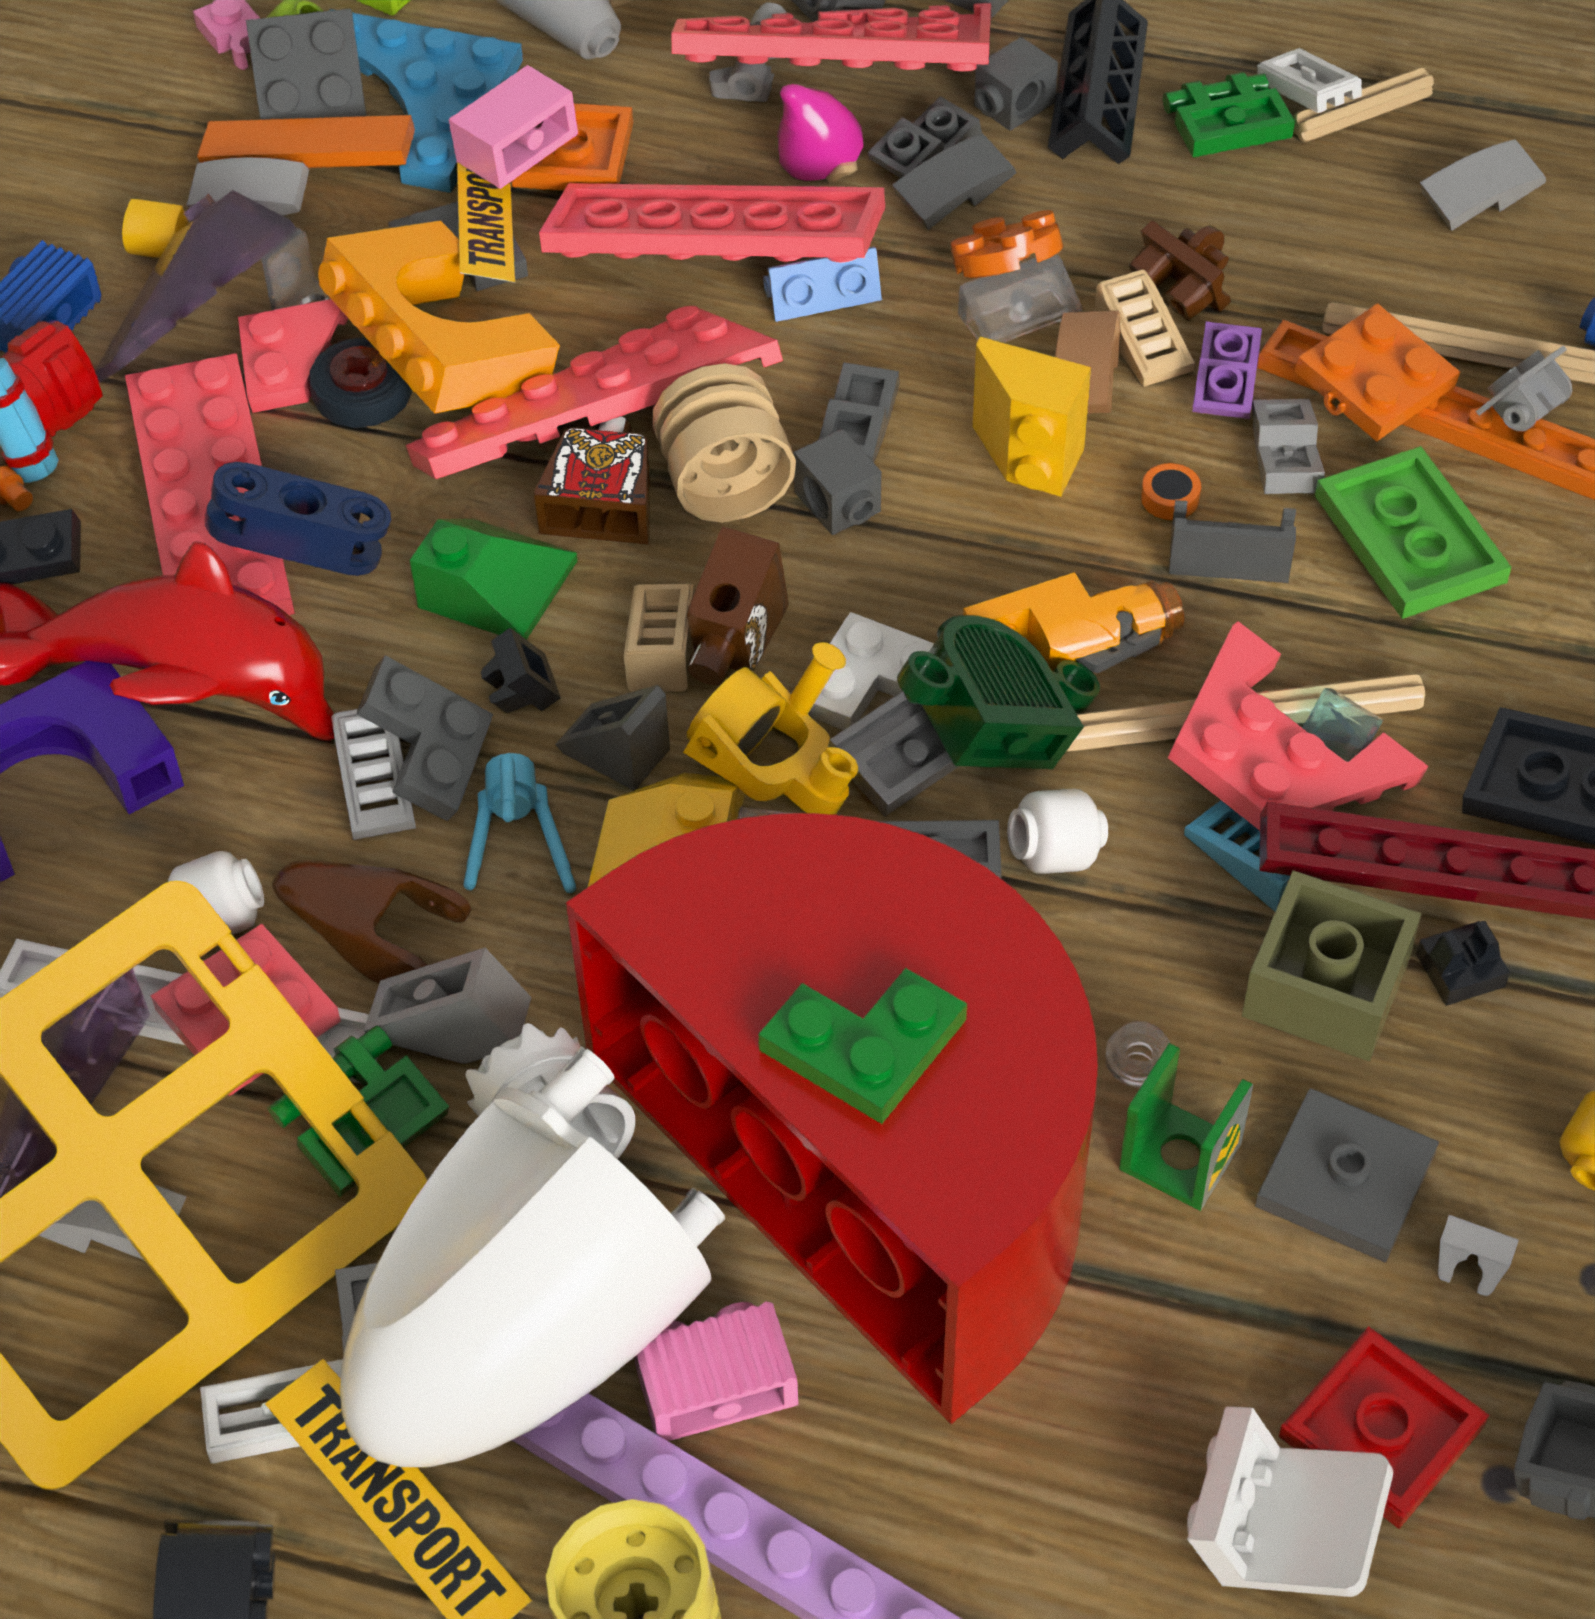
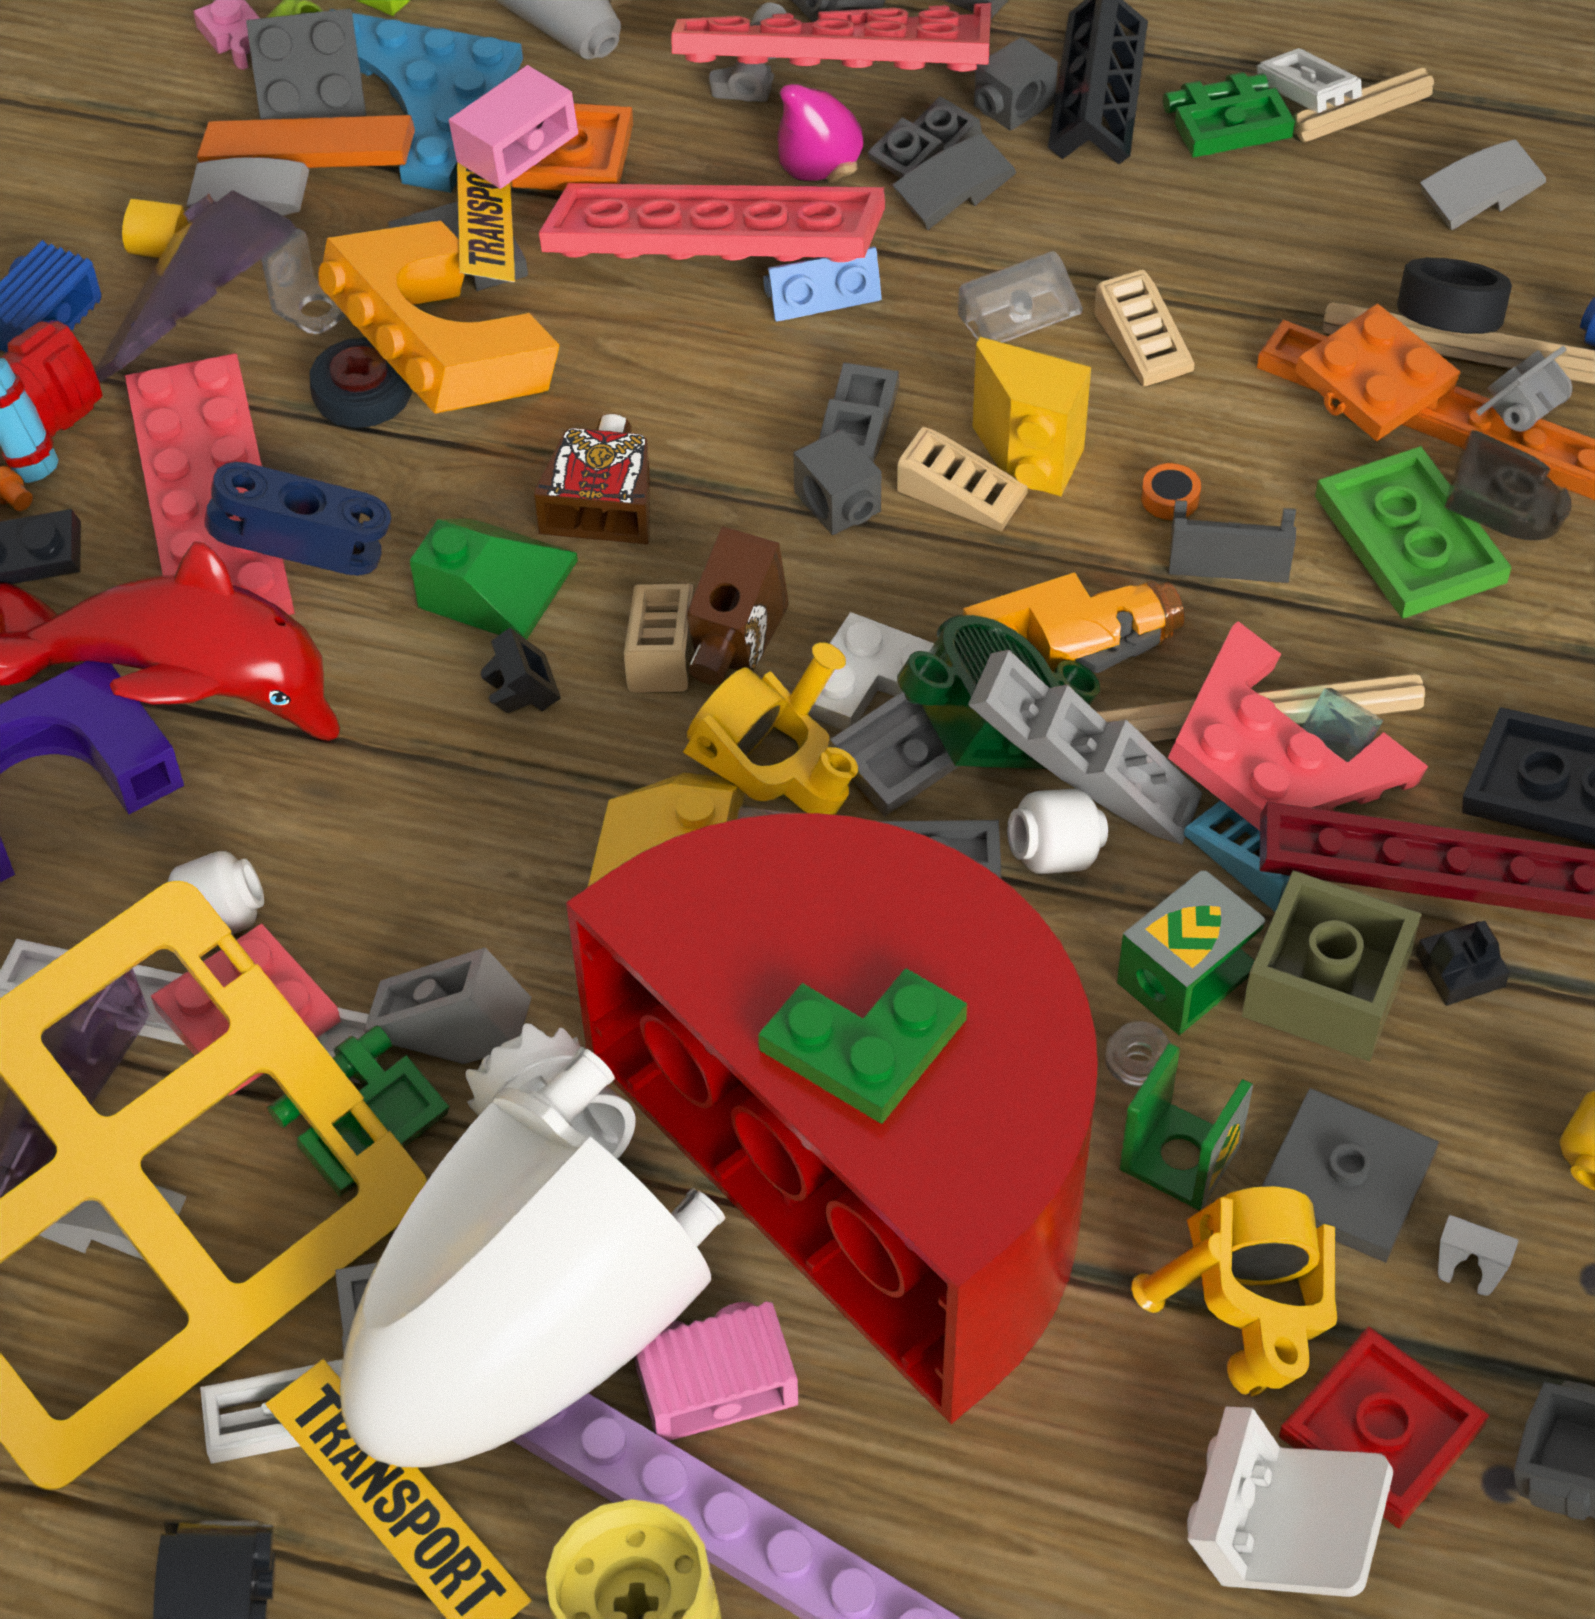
(281, 350): coral wing -> none
(350, 900): reddish brown animal -> none
(362, 739): light grey slope -> none
(438, 724): dark grey plate -> none
(511, 795): medium azure plant -> none
(594, 386): coral wing -> none
(621, 736): dark grey slope -> none
(723, 443): tan wheel -> none
(933, 456): none -> tan slope
(1000, 247): orange plate -> none
(1084, 750): none -> light grey slope
(1093, 342): medium nougat slope -> none
(1189, 951): none -> piece
(1192, 261): reddish brown hips -> none
(1227, 370): medium lavender slope -> none
(1256, 1240): none -> yellow piece
(1286, 445): light grey slope -> none
(1454, 295): none -> black tyre
(1506, 490): none -> clear smoke tile

